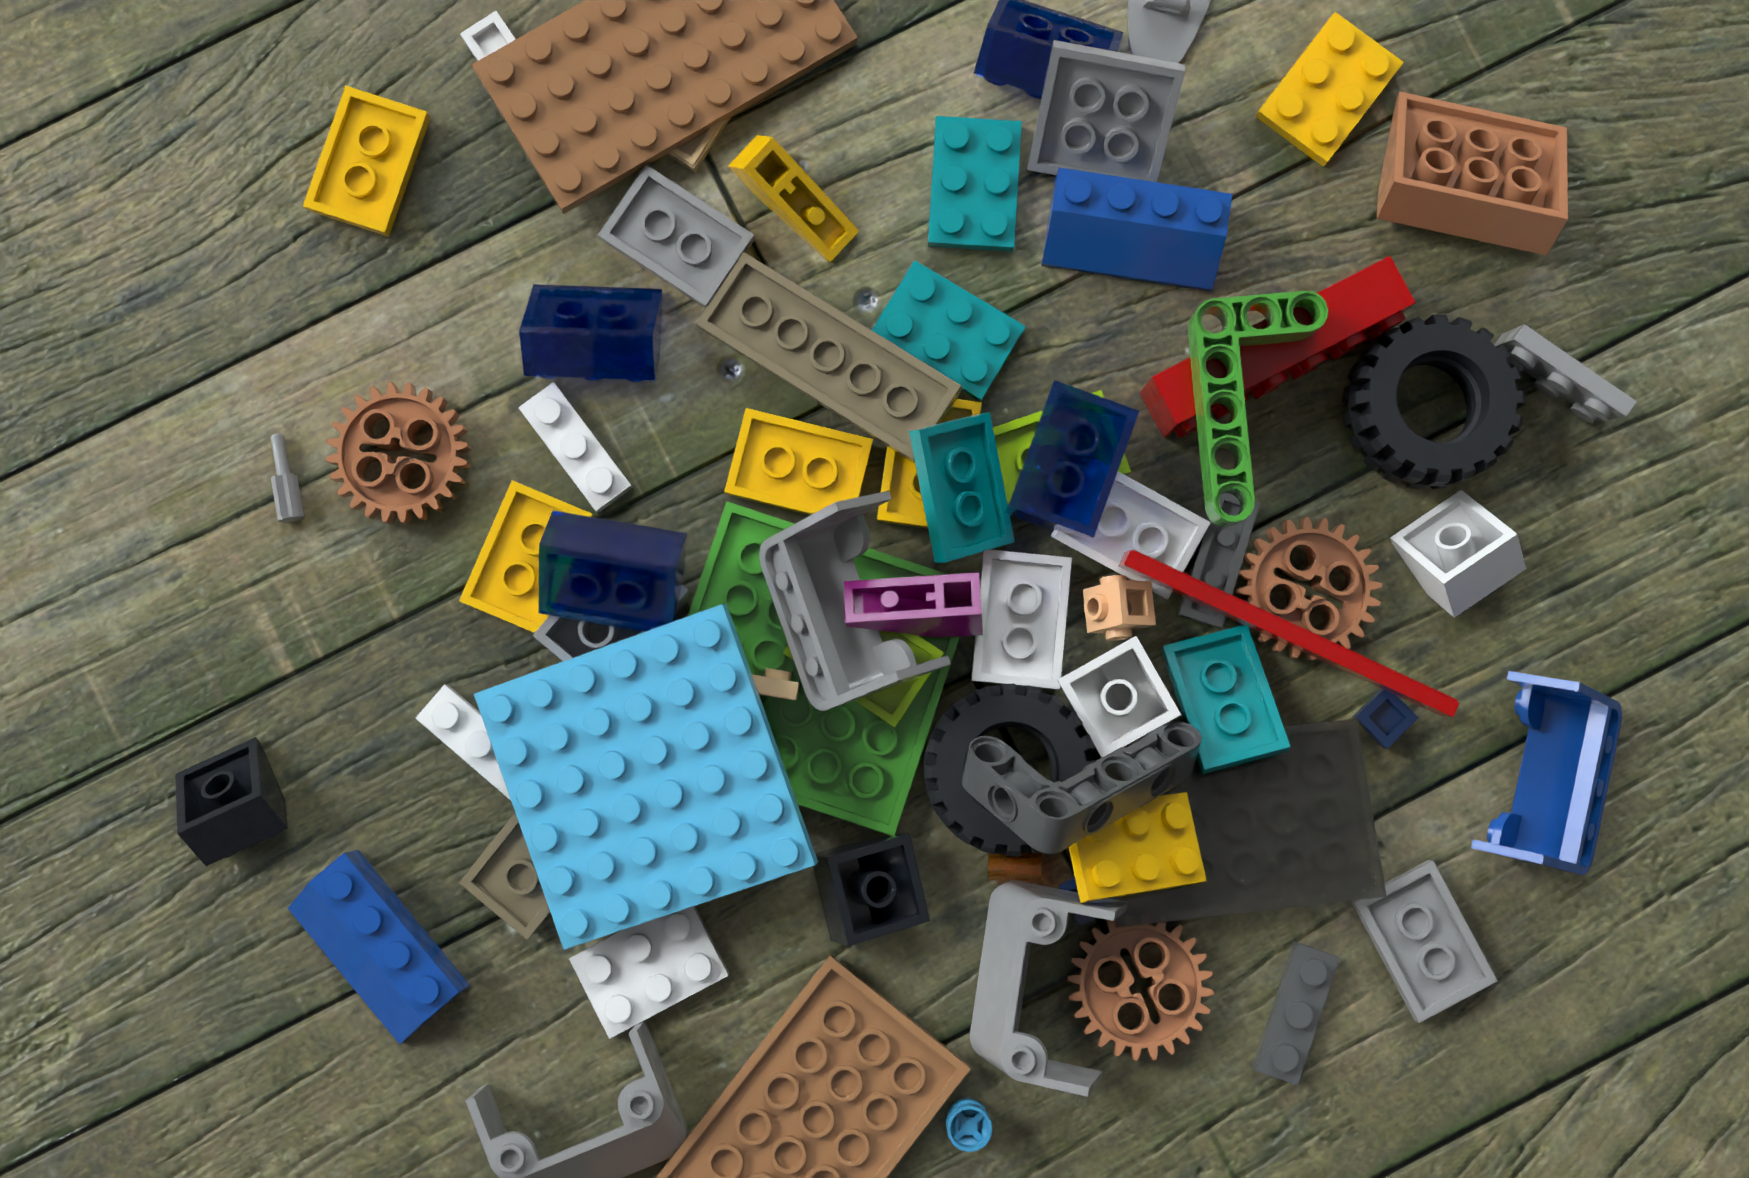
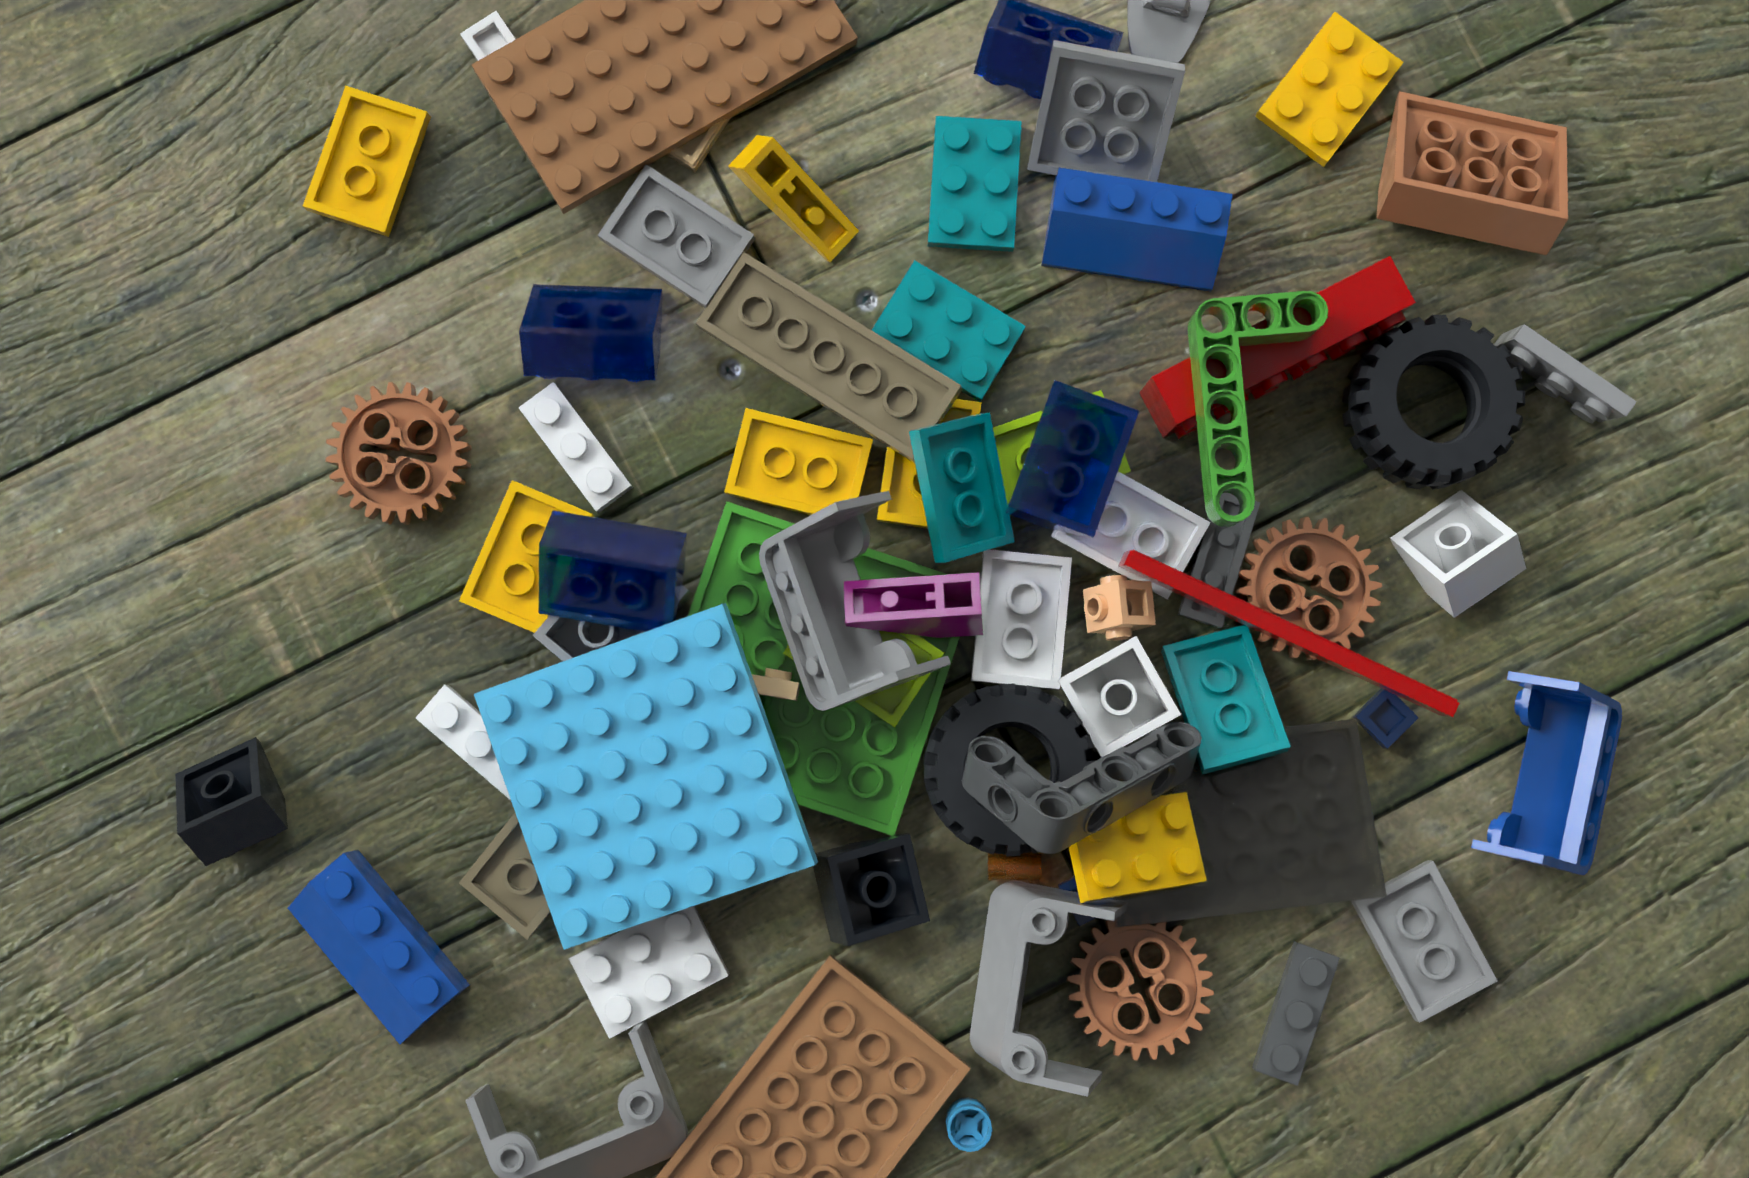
(285, 484): light grey axle -> none

